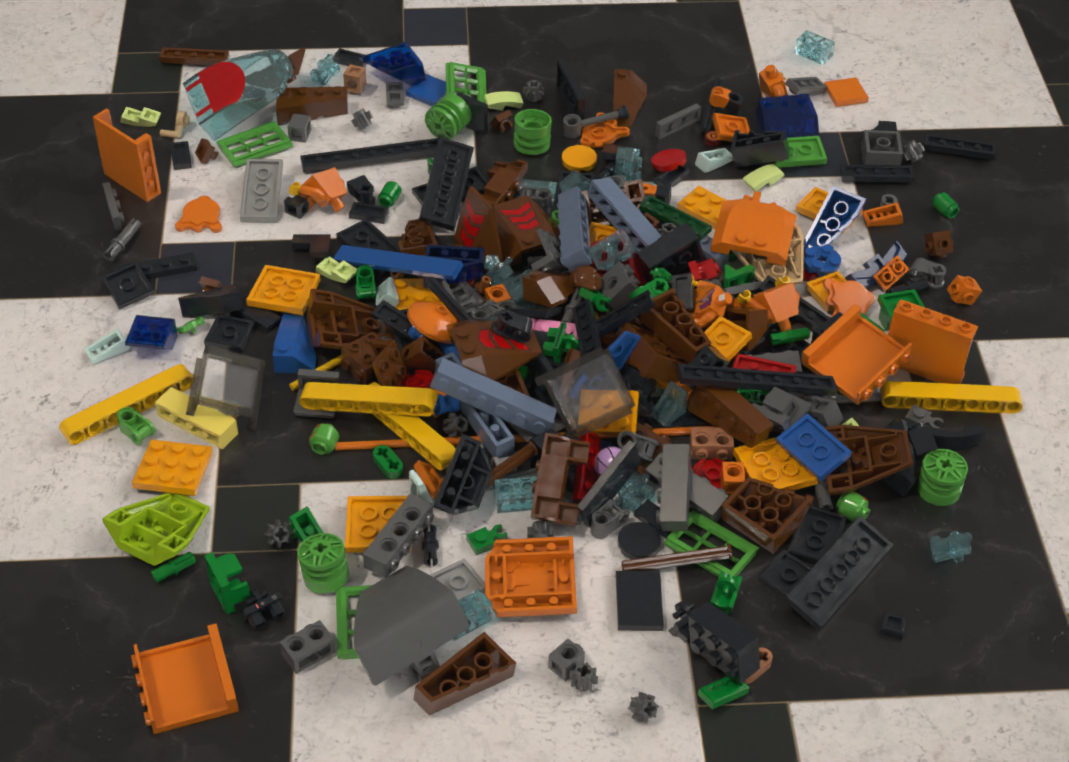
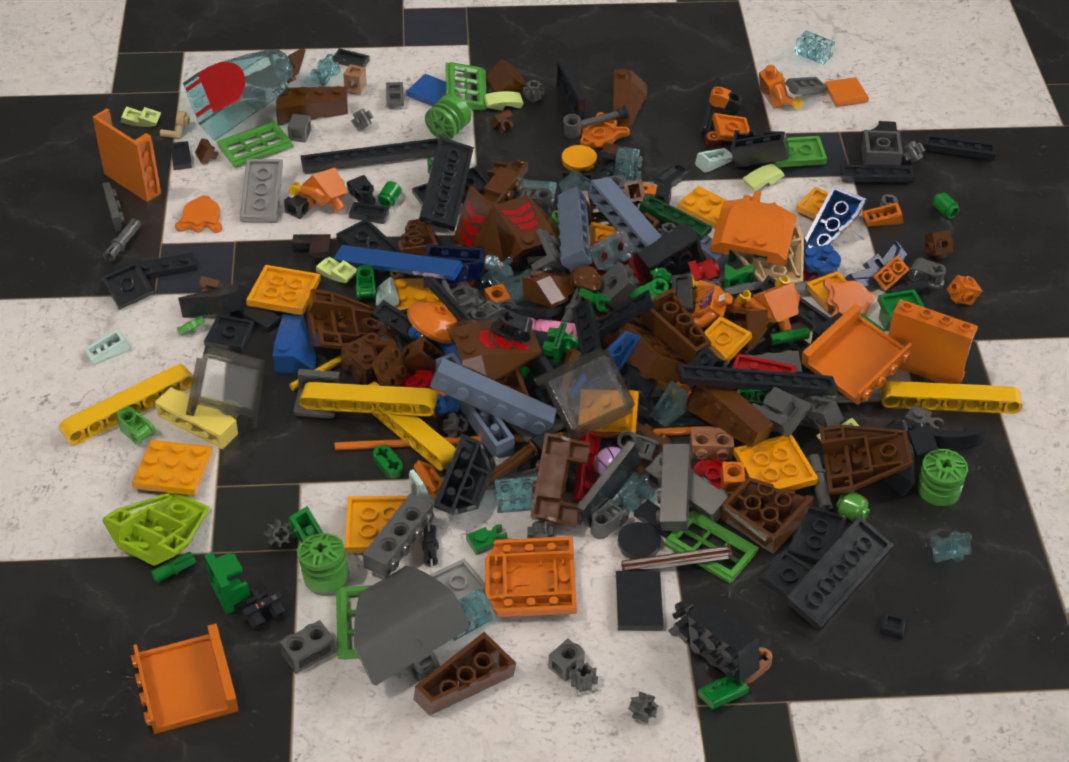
(152, 333): clear blue slope -> none
(192, 56): reddish brown plate -> none
(323, 439): bright green head -> none
(398, 62): clear blue wedge -> none
(479, 113): black tile -> none
(480, 286): dark orange arm -> none
(505, 78): none -> reddish brown slope
(532, 131): bright green wheel -> none
(668, 160): red tile -> none
(678, 121): dark grey plate -> none
(726, 592): green hips -> none
(789, 114): clear blue wedge -> none
(813, 447): blue plate -> none

